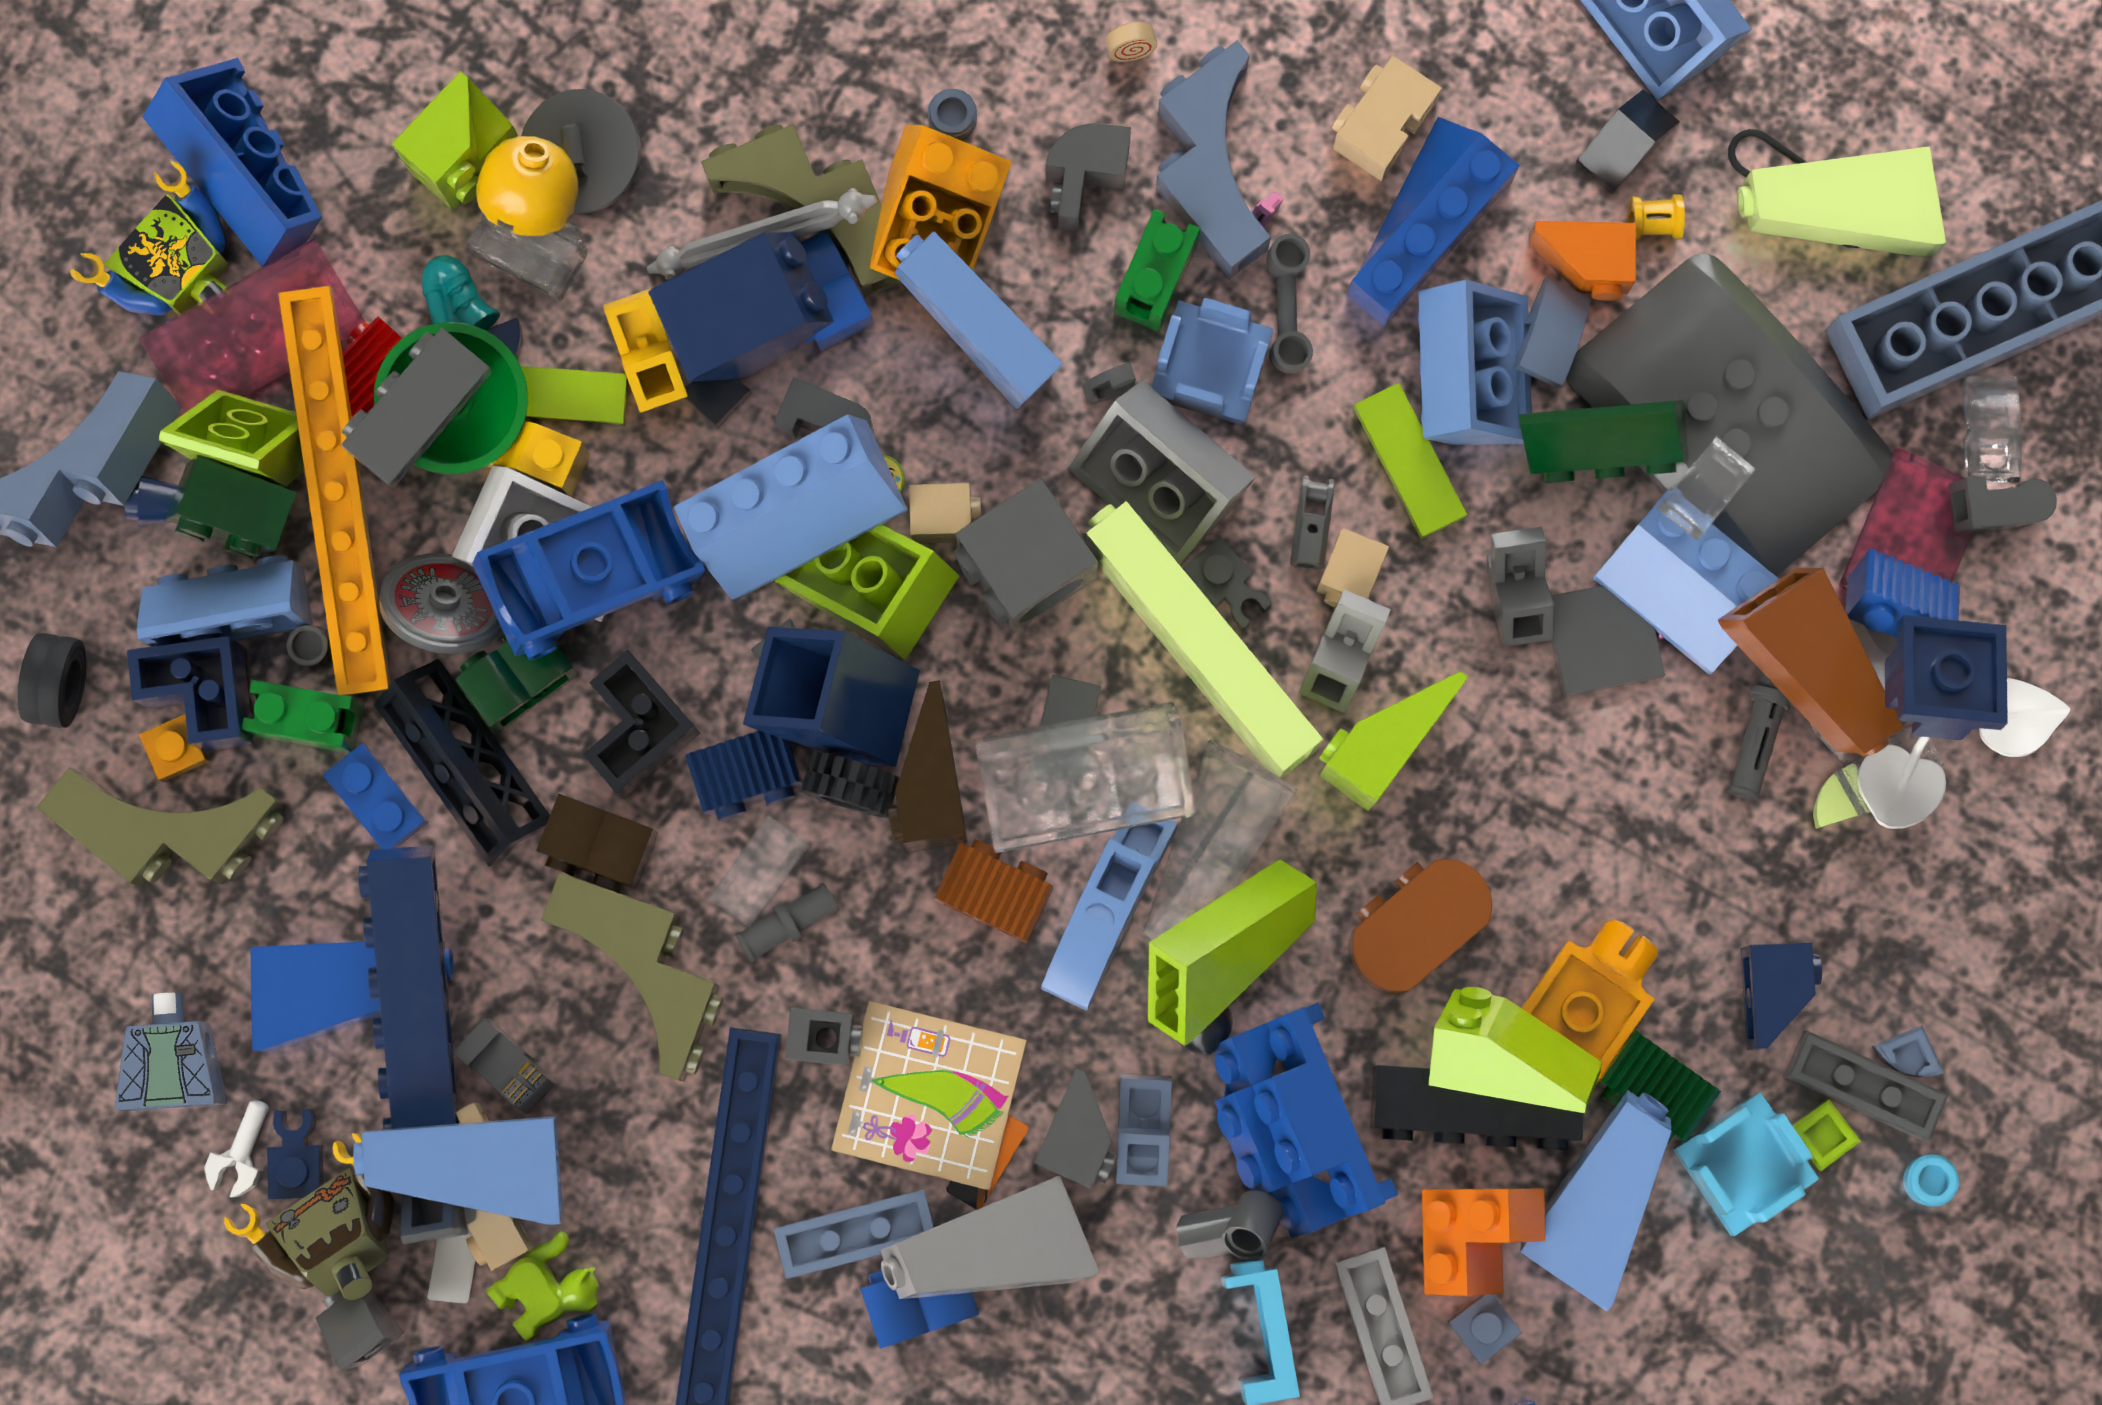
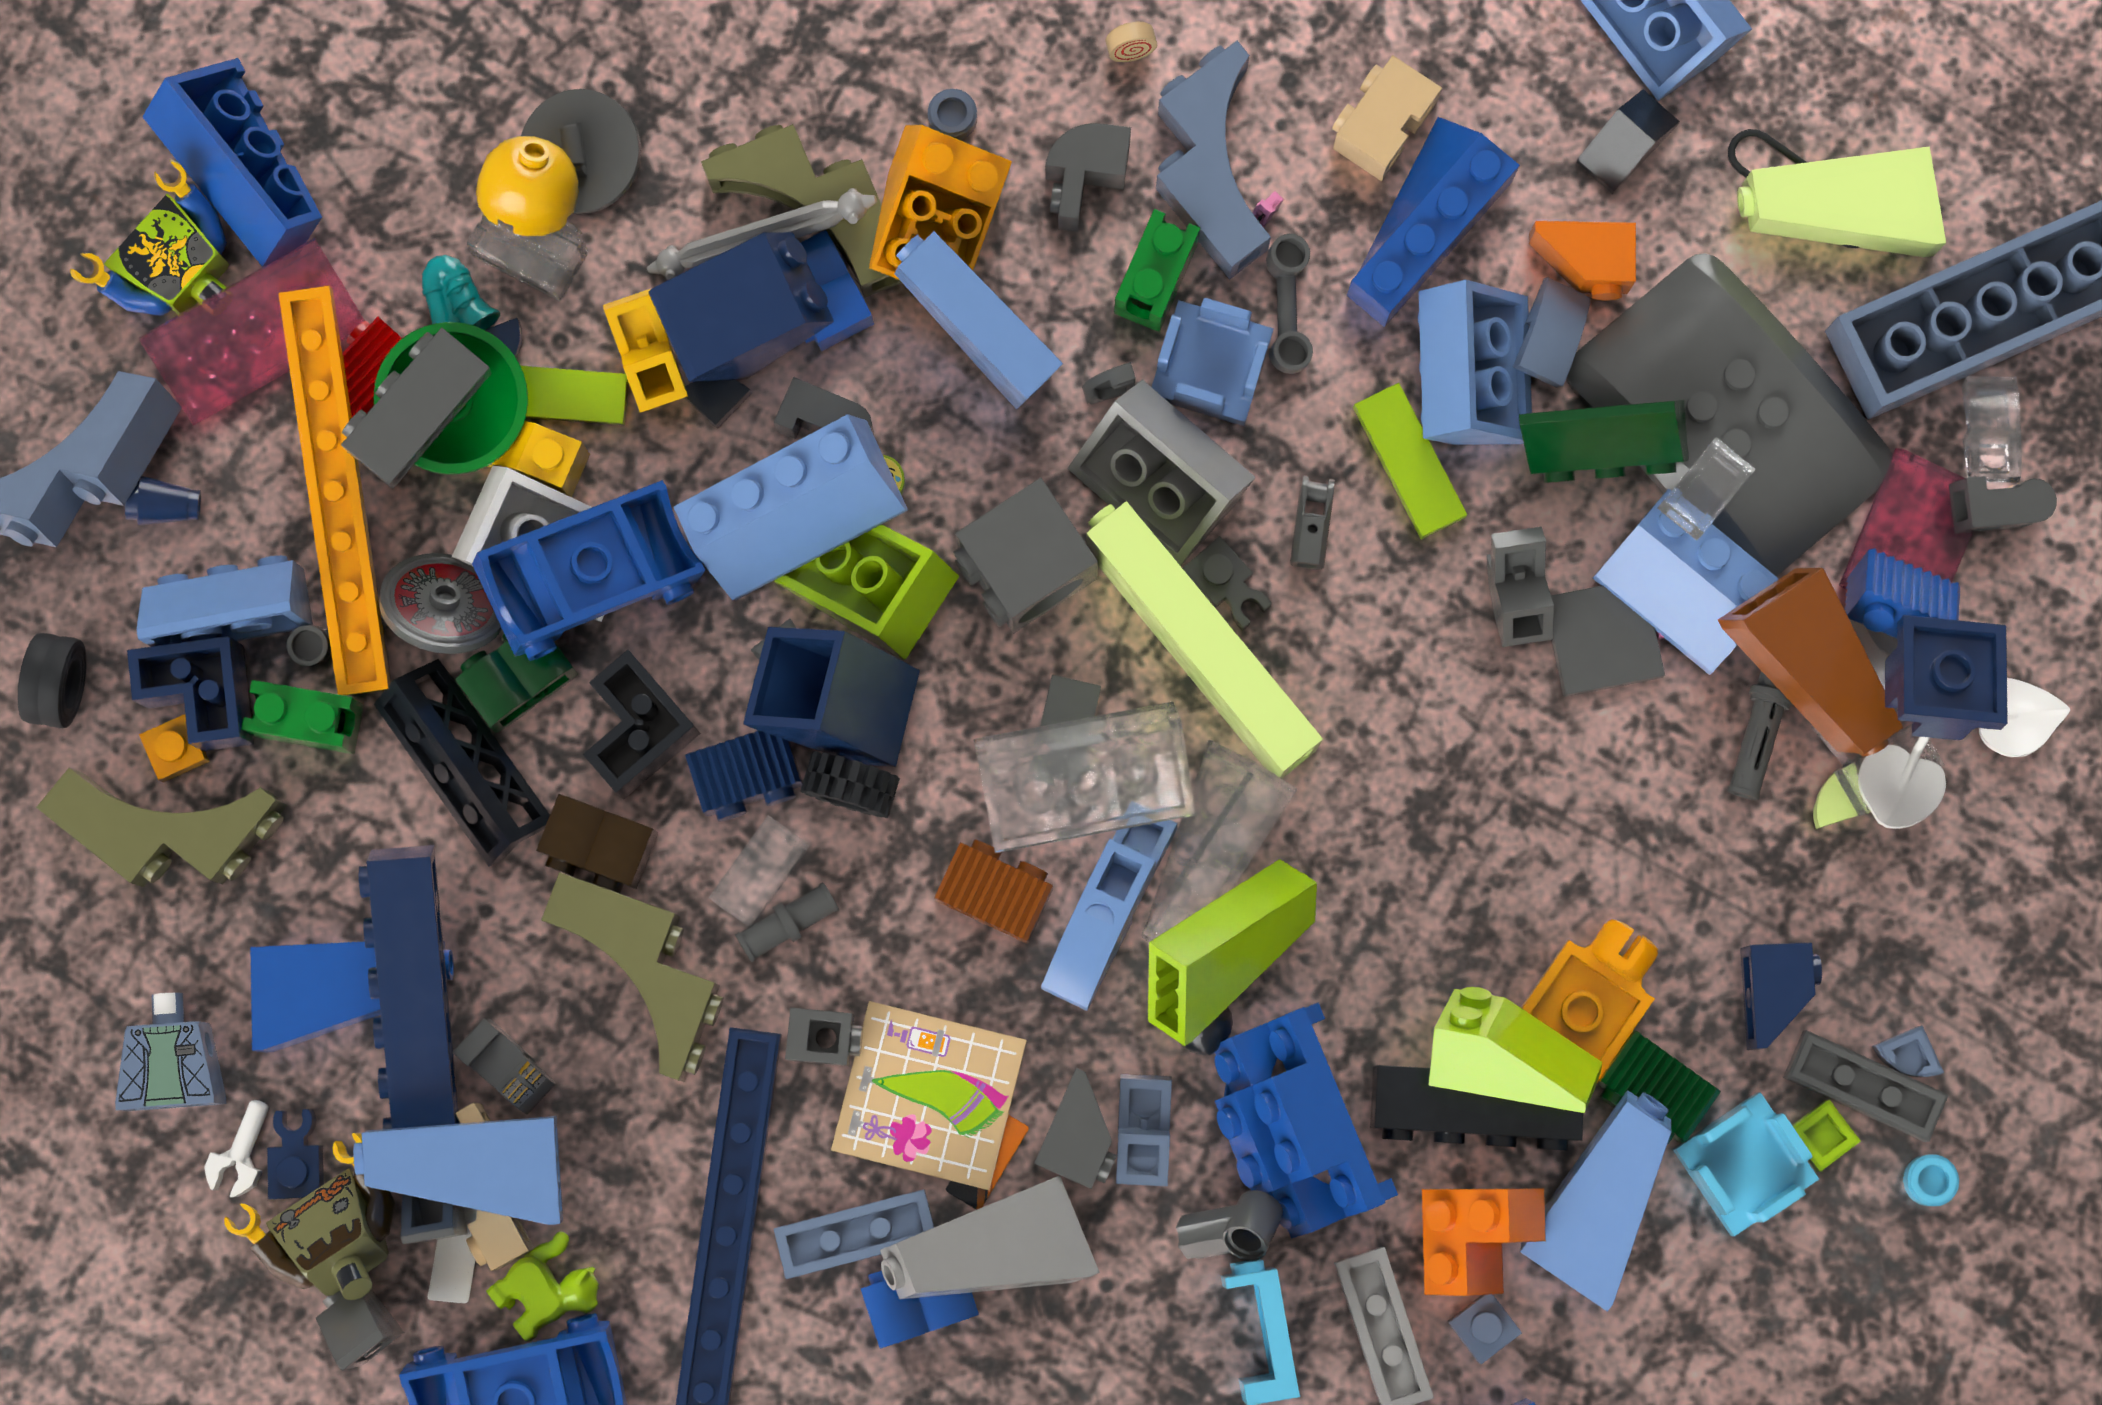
(230, 507): dark green brick -> none
(241, 436): lime slope -> none
(375, 798): blue plate -> none
(452, 139): lime slope -> none
(928, 789): dark brown slope -> none
(941, 511): tan brick -> none
(1344, 651): light grey brick -> none
(1352, 566): tan brick -> none
(1378, 746): lime slope -> none
(1419, 924): dark orange brick -> none
(1671, 209): yellow bush -> none

